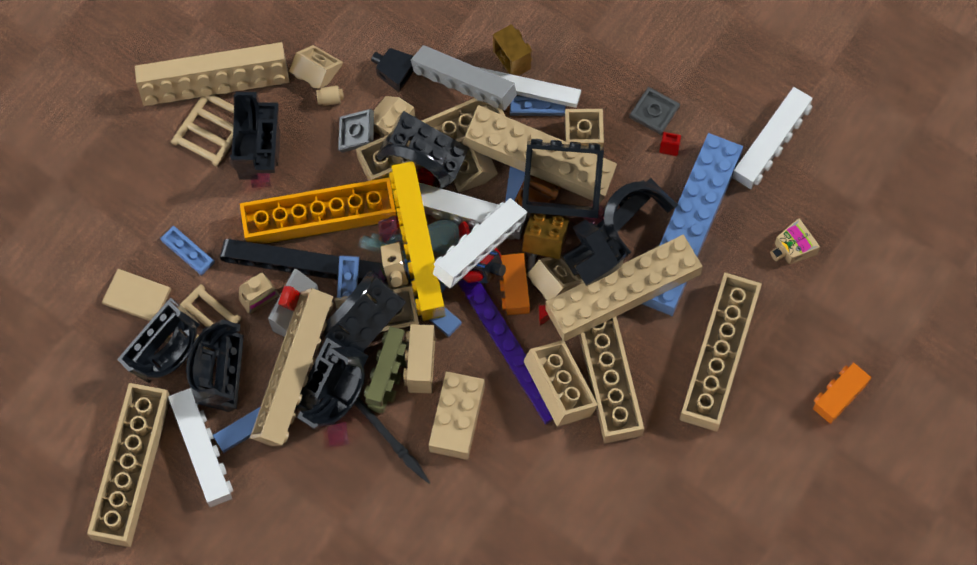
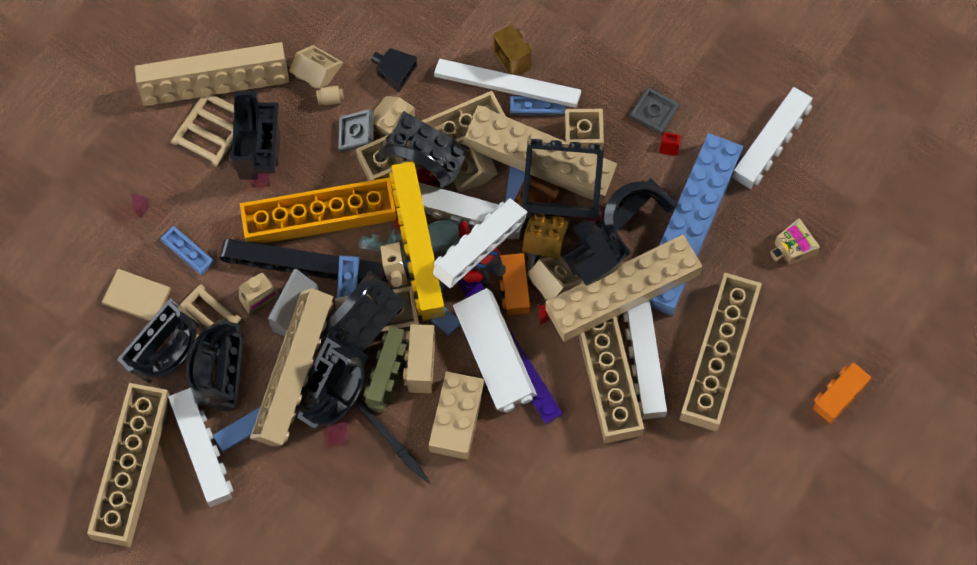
(140, 204): none -> clear pink slope
(289, 298): red slope -> none
(387, 228): clear pink slope -> none
(463, 77): light grey brick -> none
(495, 351): none -> white brick
(560, 383): tan brick -> none
(646, 361): none -> white brick

